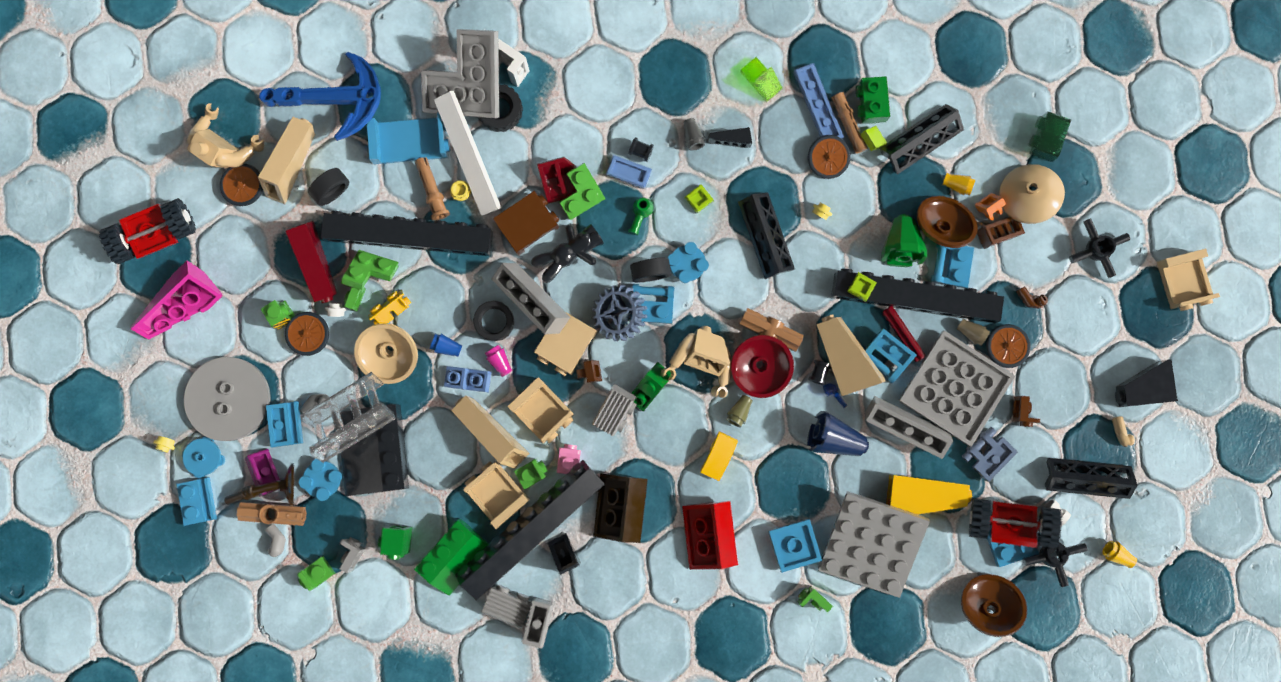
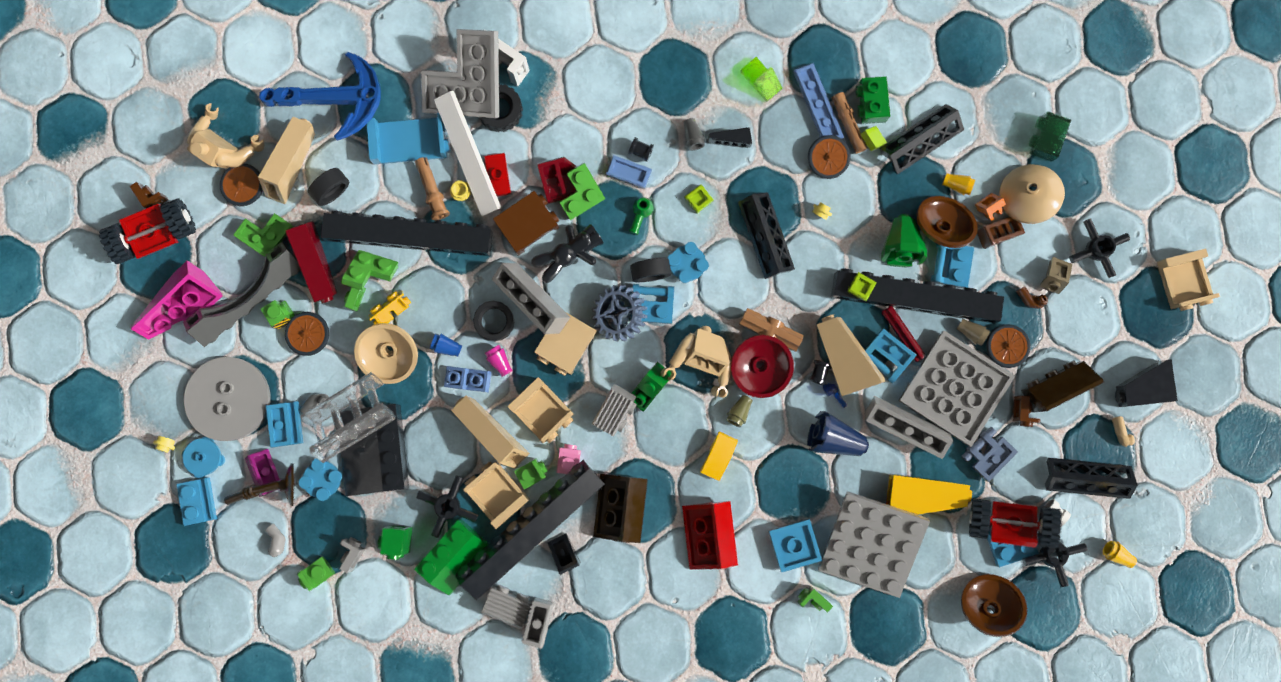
(146, 195): none -> reddish brown bracket
(210, 322): none -> dark grey arch
(259, 513): medium nougat piece -> none
(263, 239): none -> bright green plate
(335, 309): white plate -> none
(454, 502): none -> black bar
(498, 173): none -> red plate
(591, 372): reddish brown tile -> none
(1057, 275): none -> dark tan bracket
(1061, 385): none -> dark brown slope

